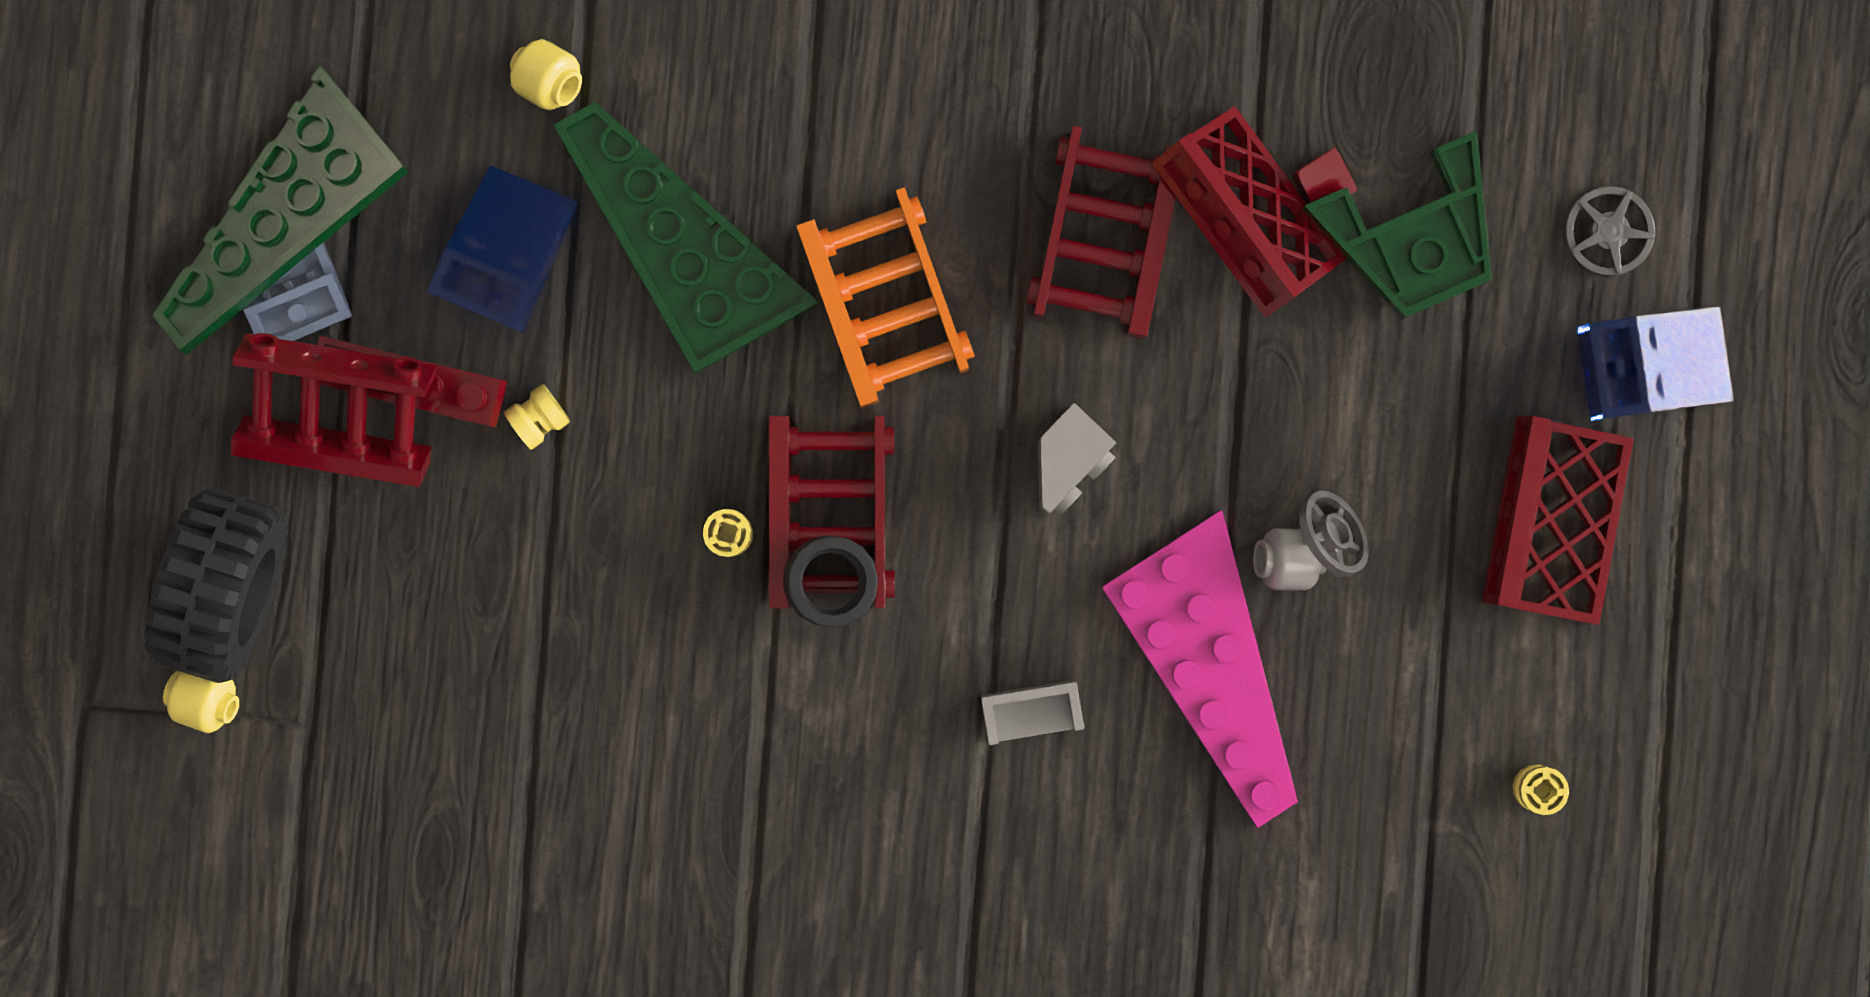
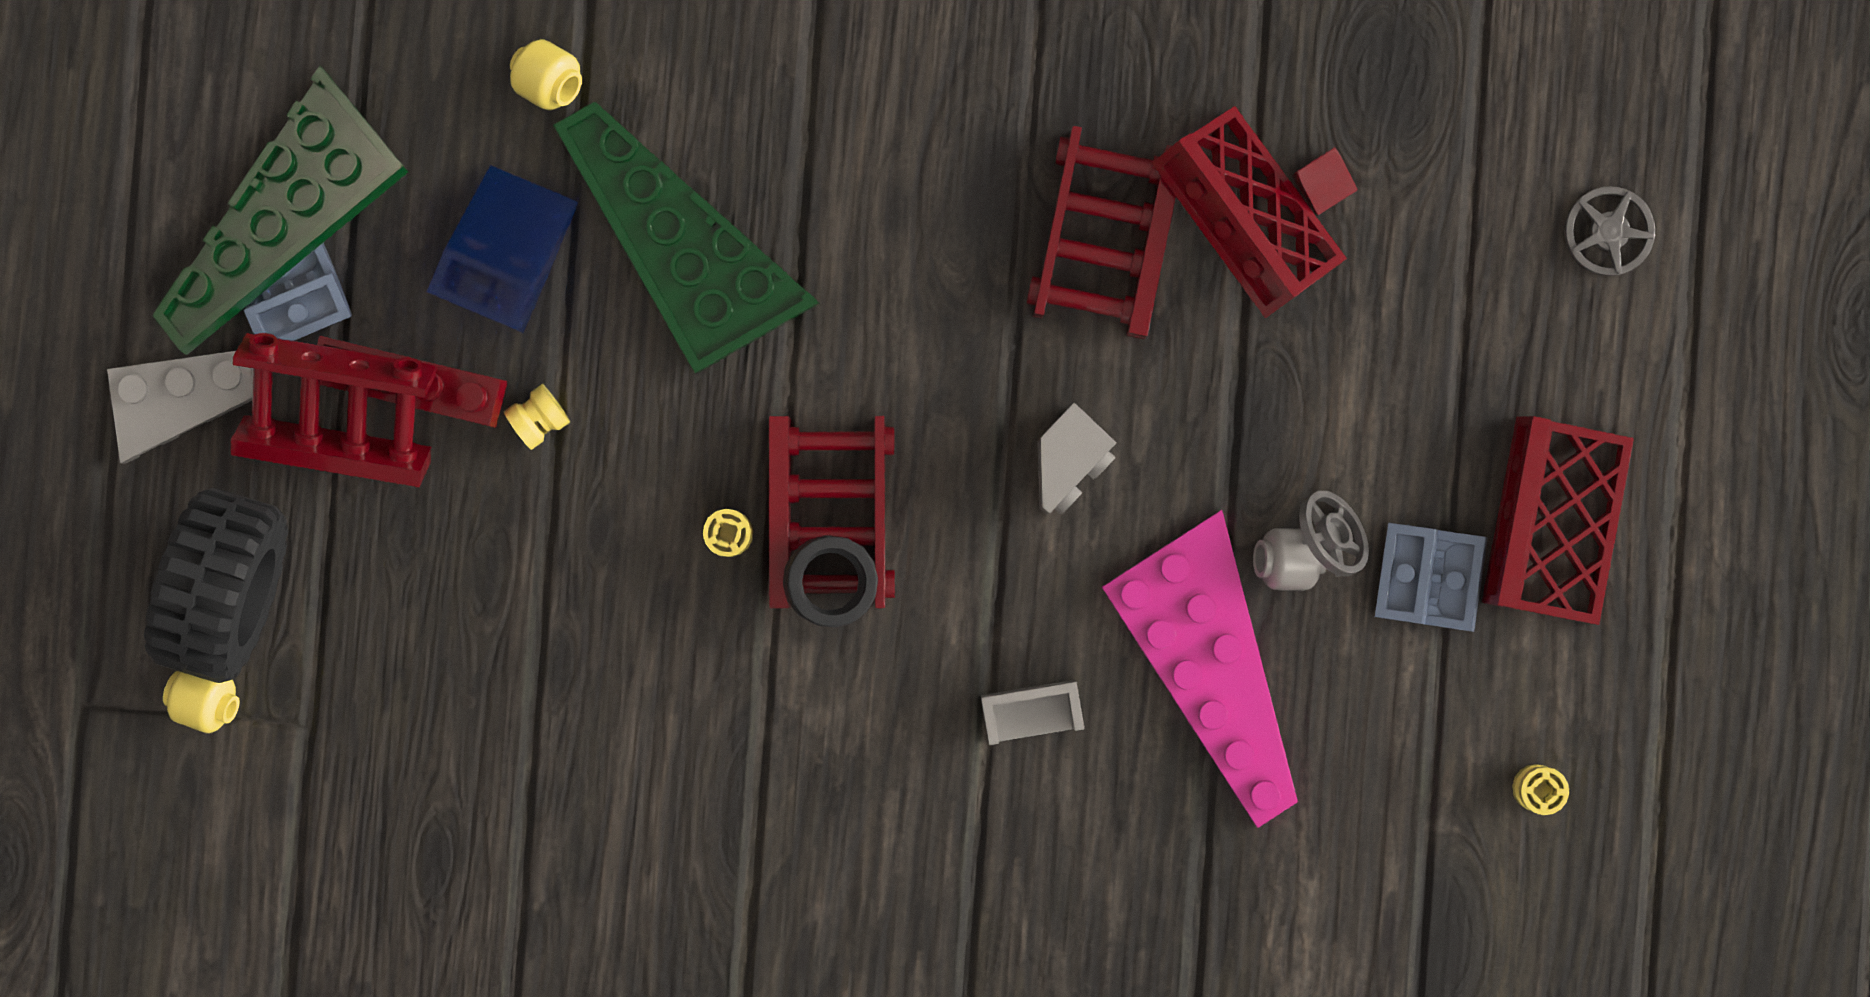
(173, 396): none -> light grey wing
(839, 289): orange fence -> none
(1424, 252): dark green wing -> none
(1431, 577): none -> sand blue slope
(1654, 363): clear blue slope -> none

